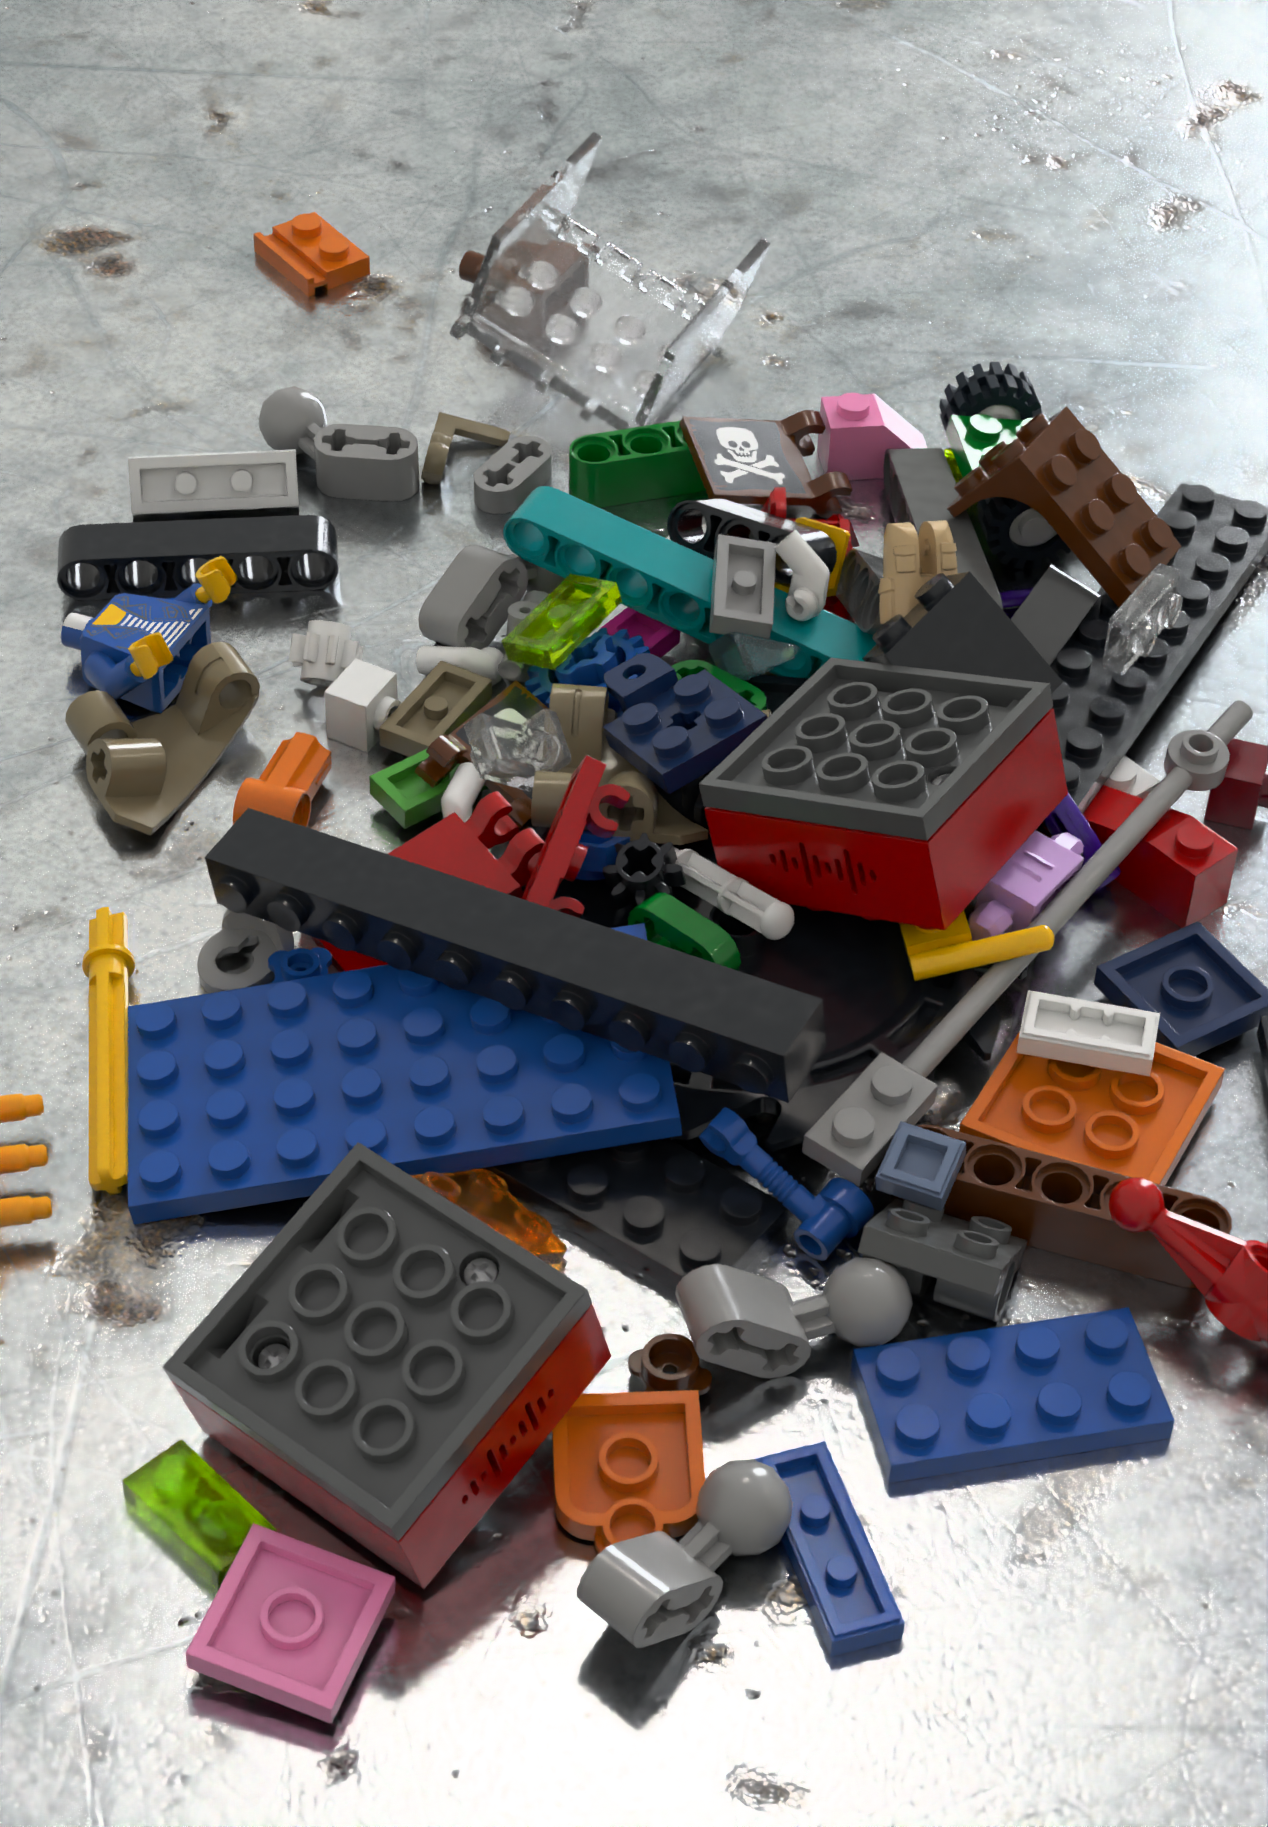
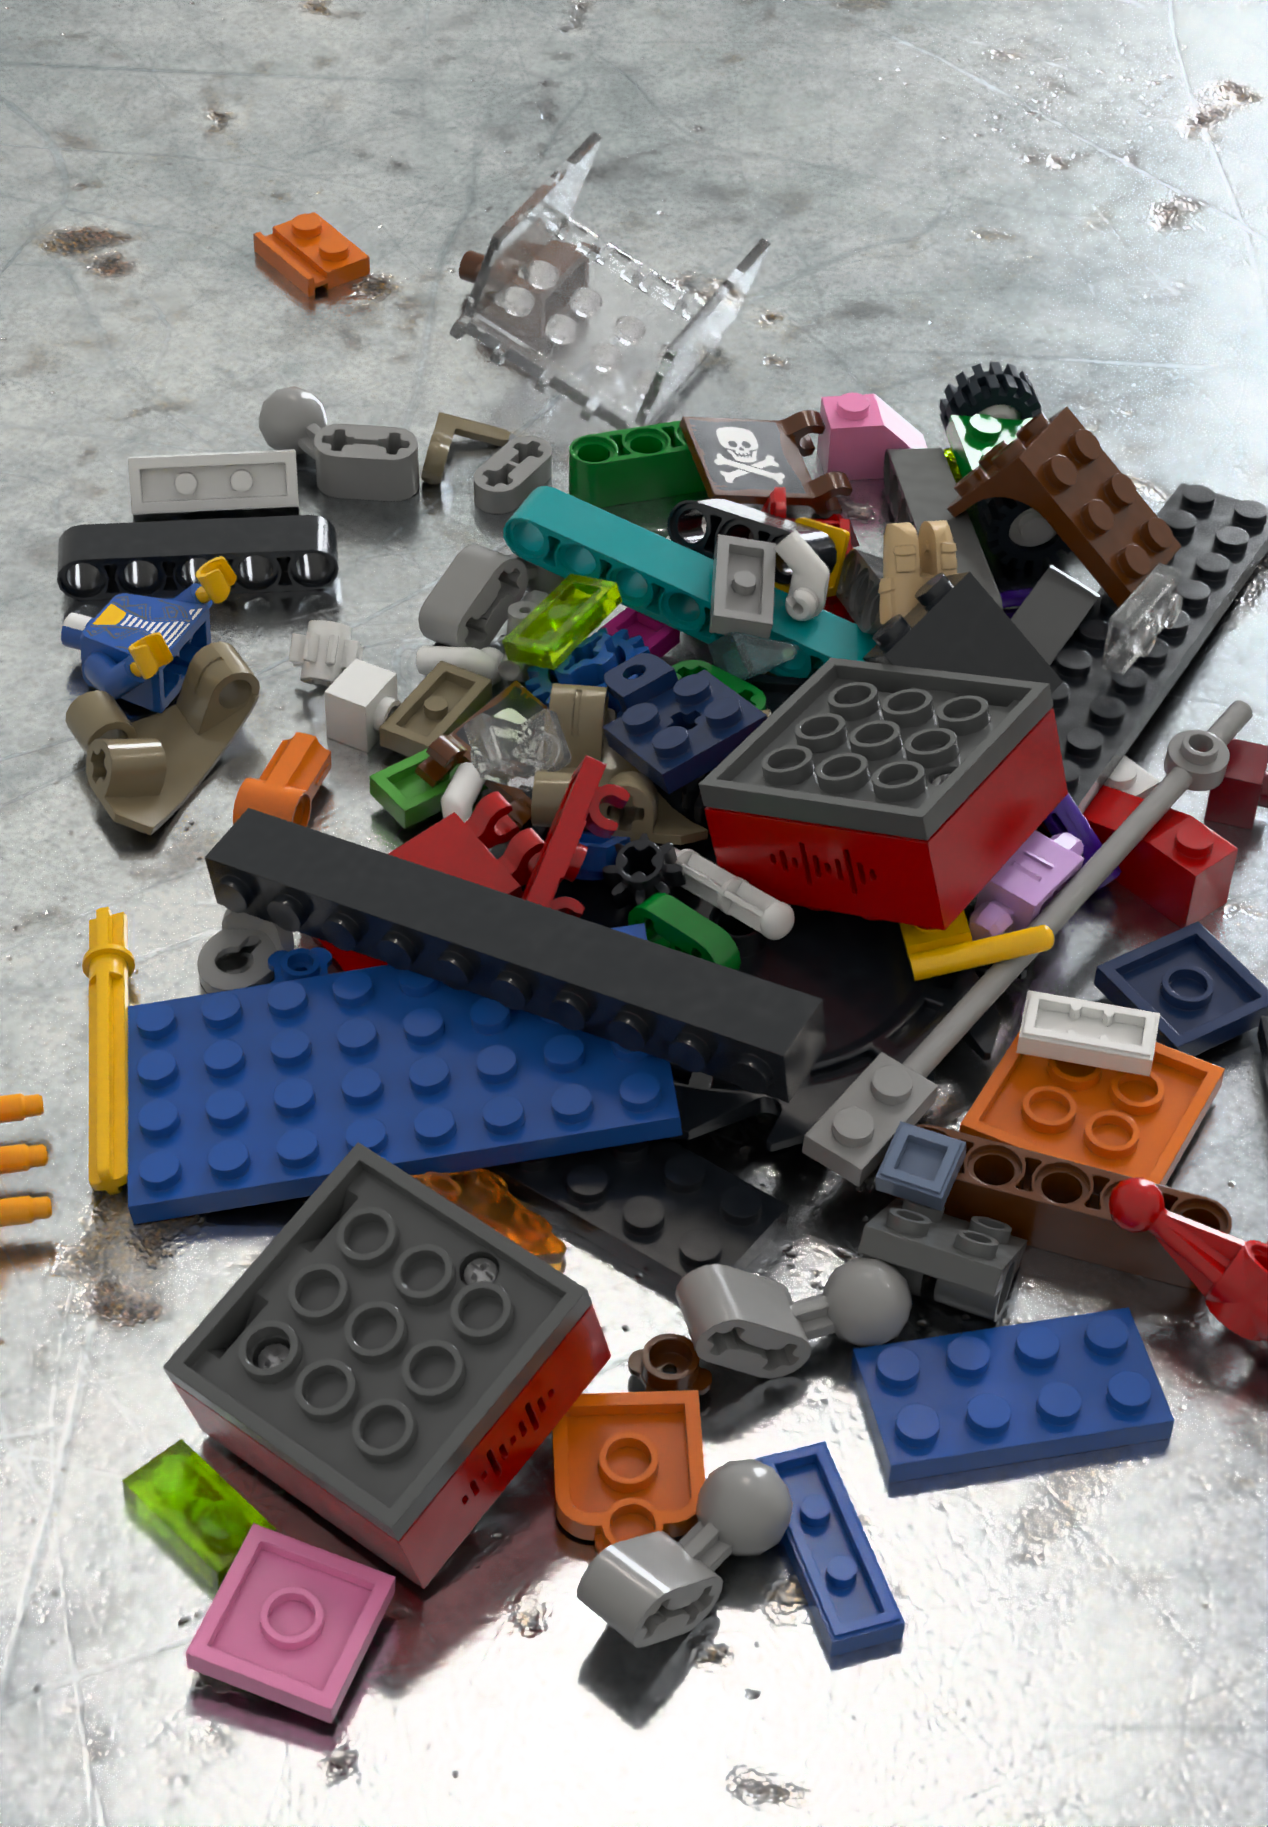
(826, 1220): blue brick -> none

